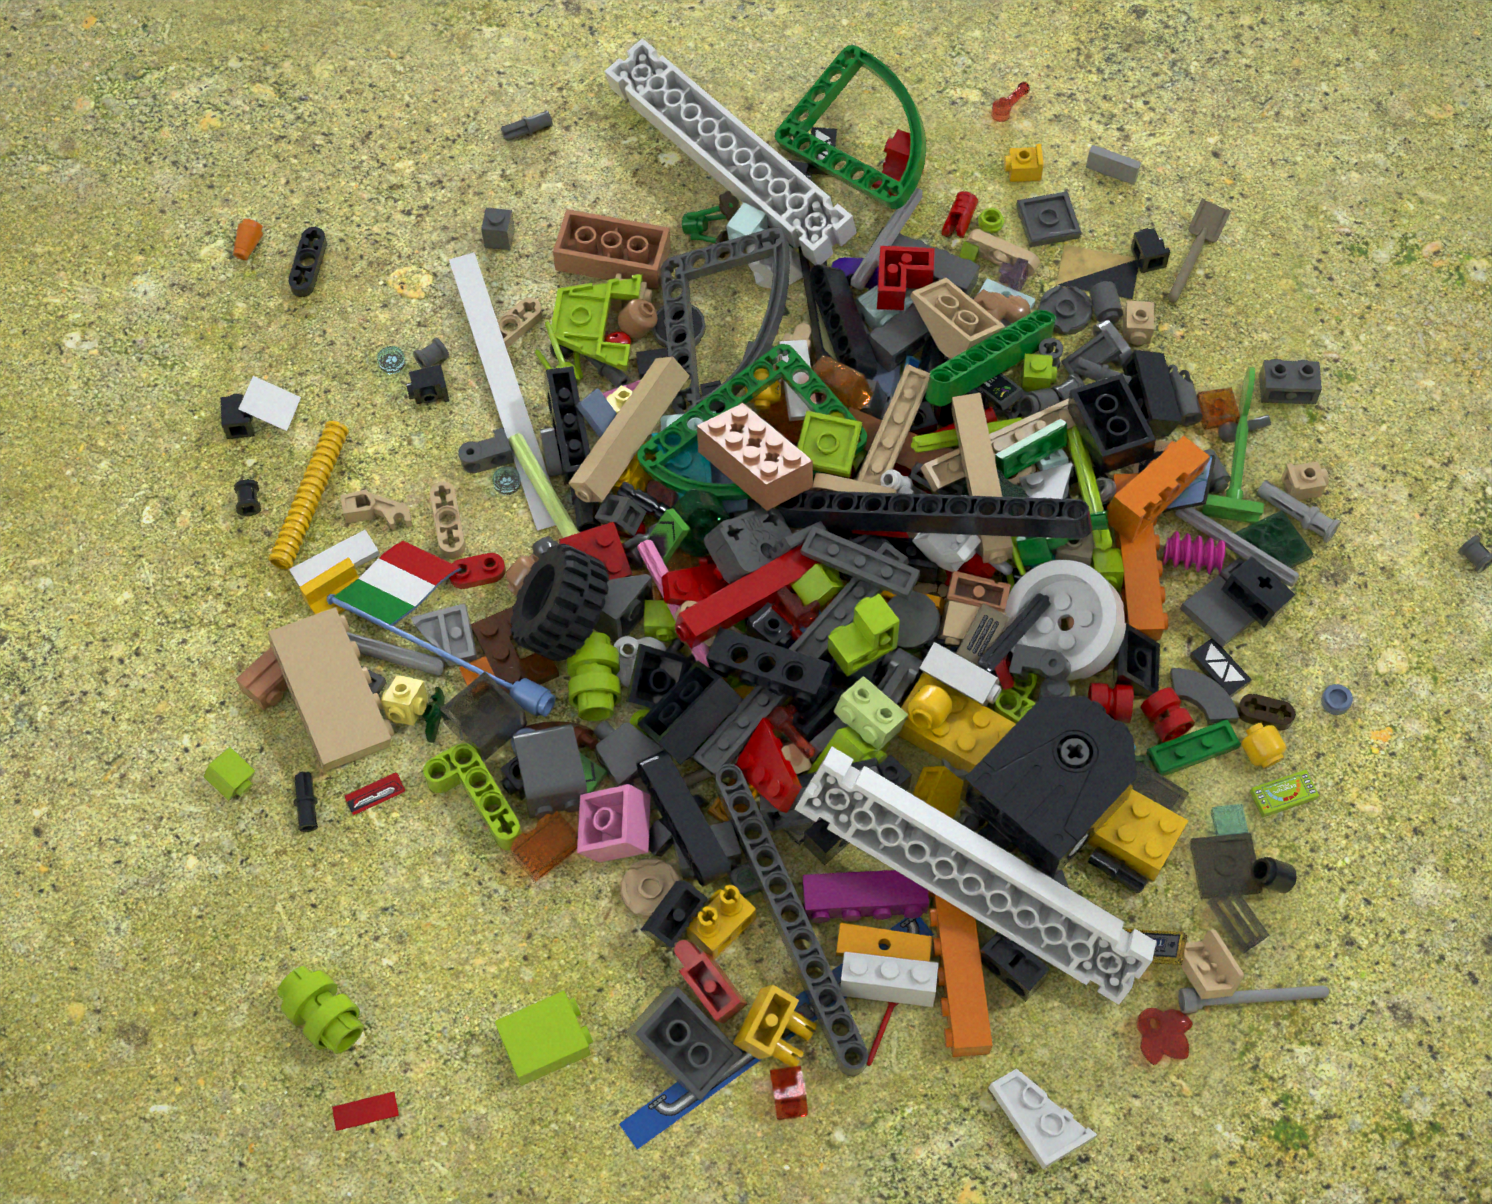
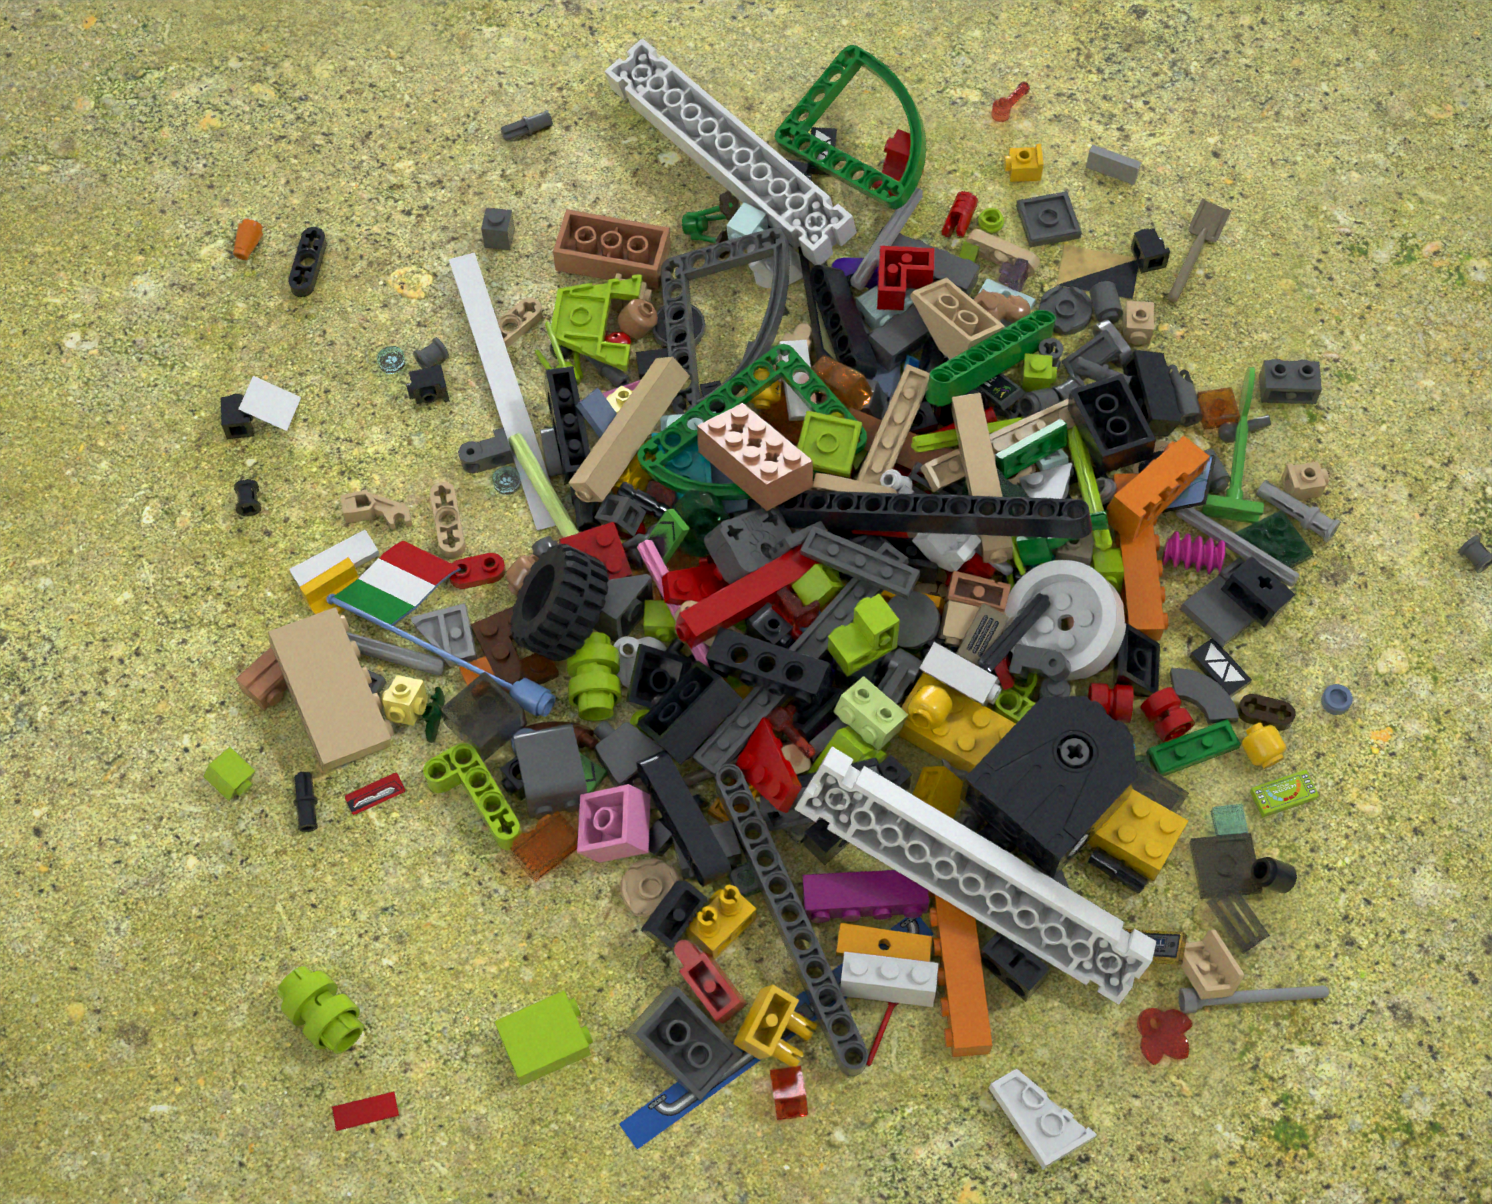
(308, 495): yellow piece -> none

